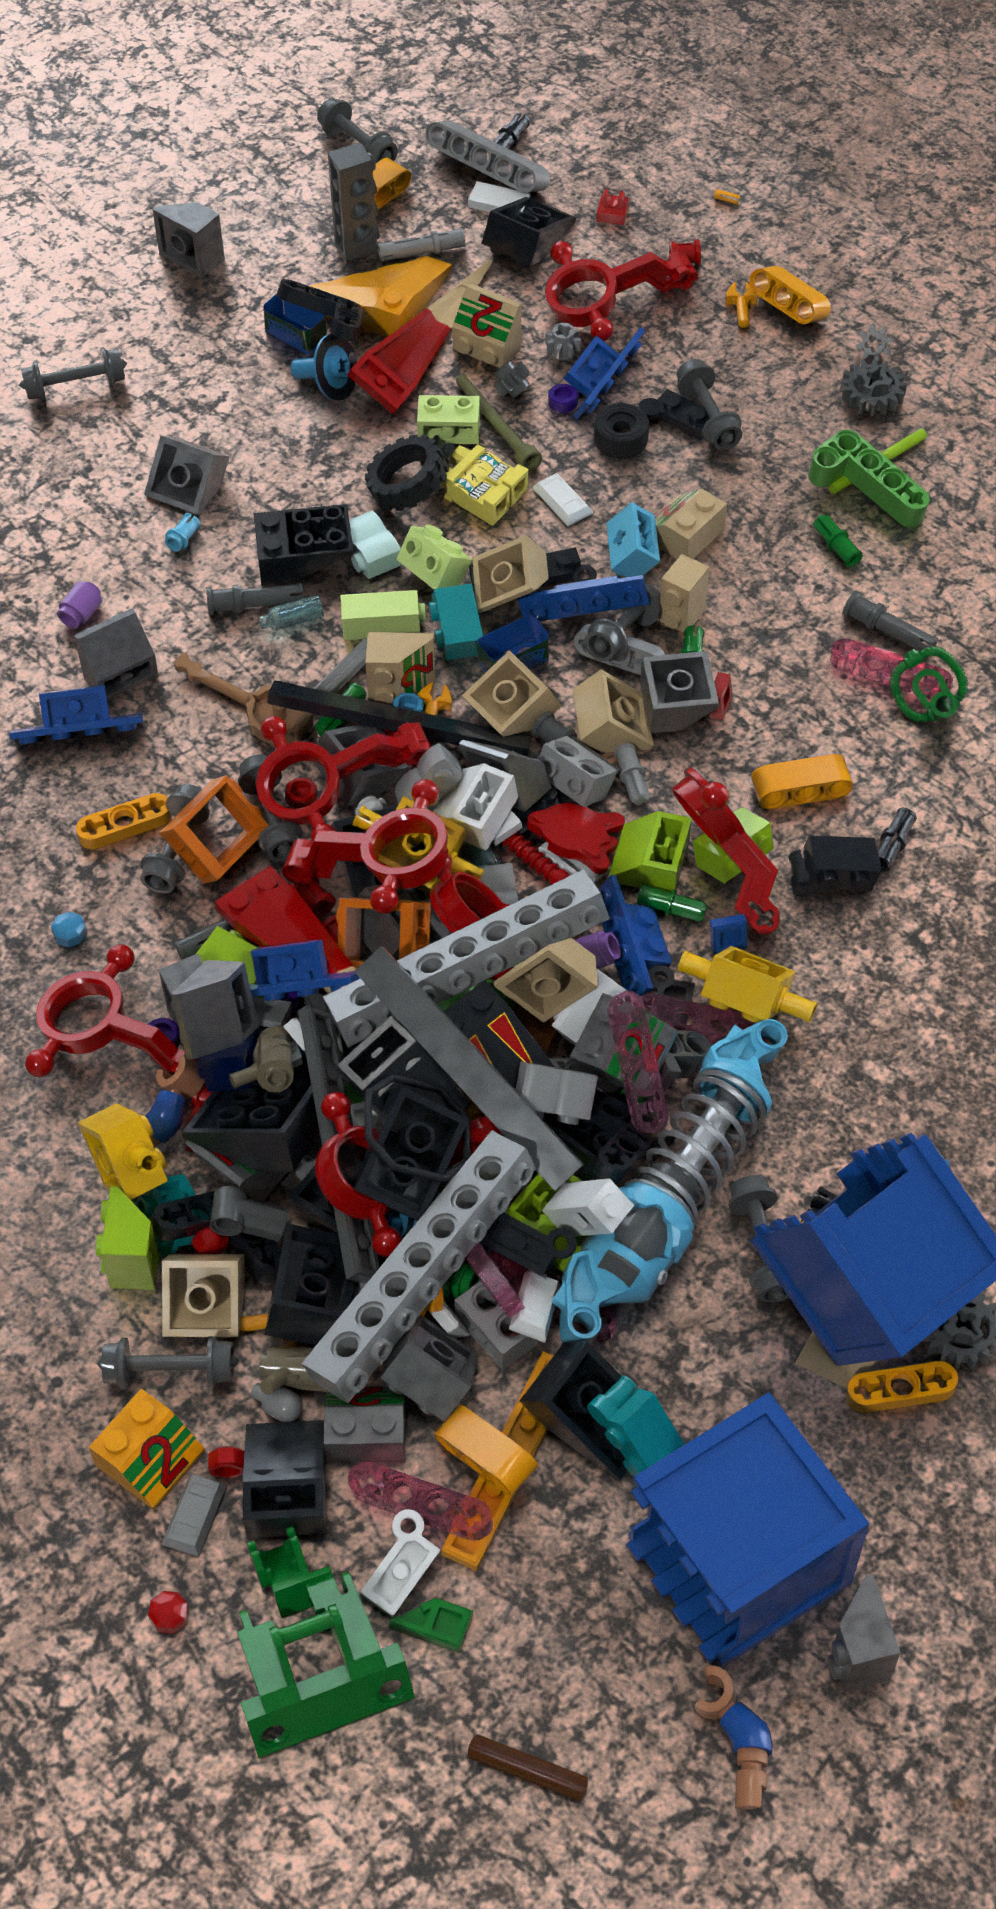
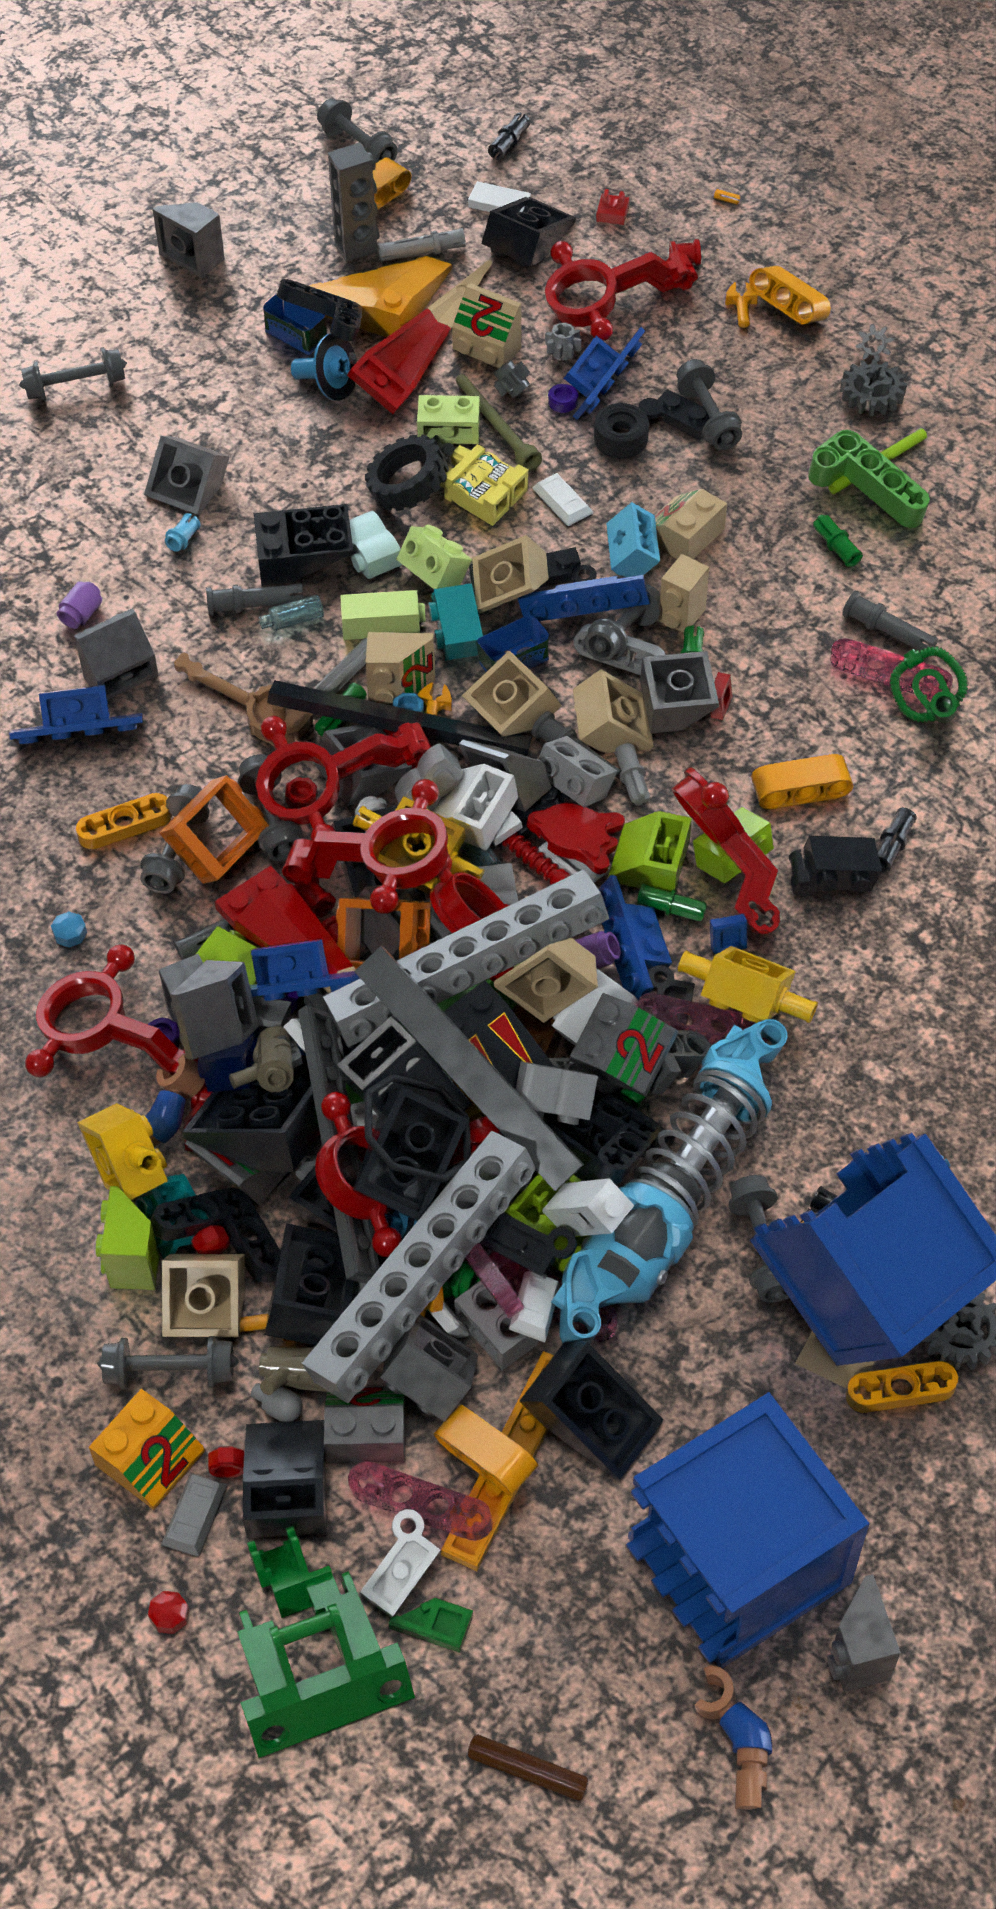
(236, 1214): dark grey piece -> none
(498, 160): light grey beam -> none
(630, 1063): clear pink beam -> none
(635, 1424): teal hinge -> none

